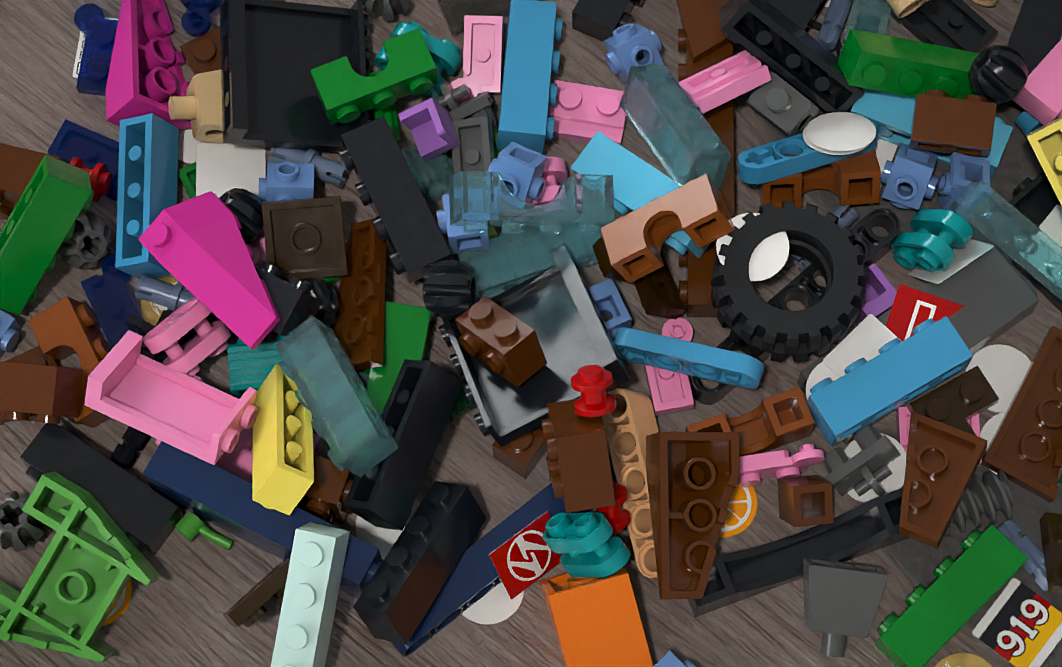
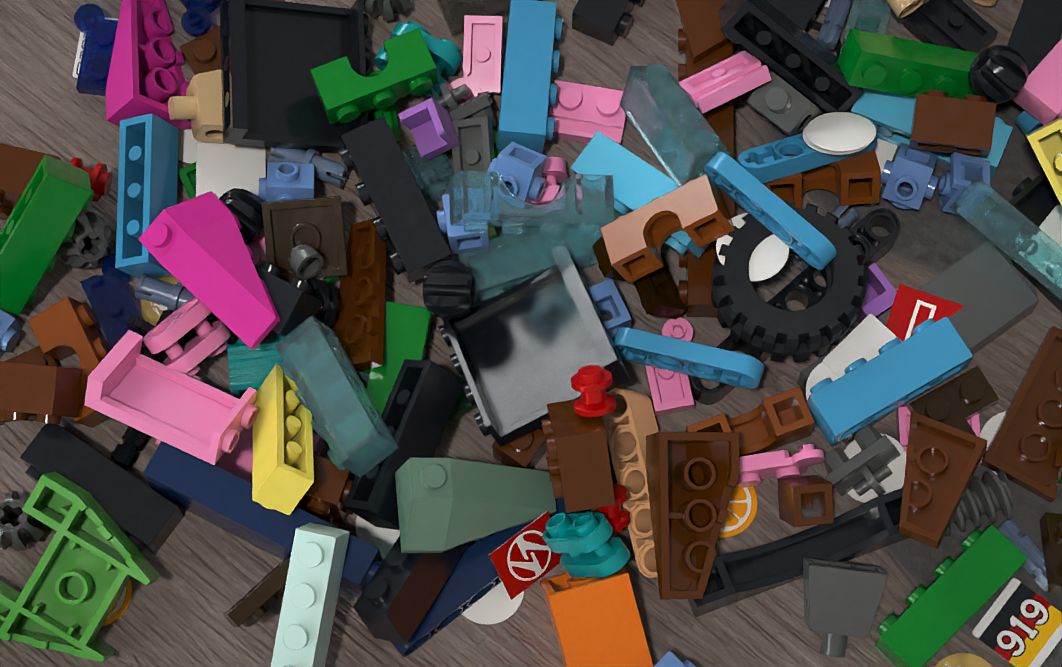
(91, 147): clear blue hinge -> none
(191, 525): bright green hand -> none
(305, 262): none -> dark grey hinge
(465, 501): none -> sand green wedge
(500, 341): reddish brown brick -> none
(631, 47): medium blue brick -> none
(770, 210): none -> dark azure beam
(932, 240): teal brick -> none
(963, 257): white sticker -> none
(1004, 371): white sticker -> none

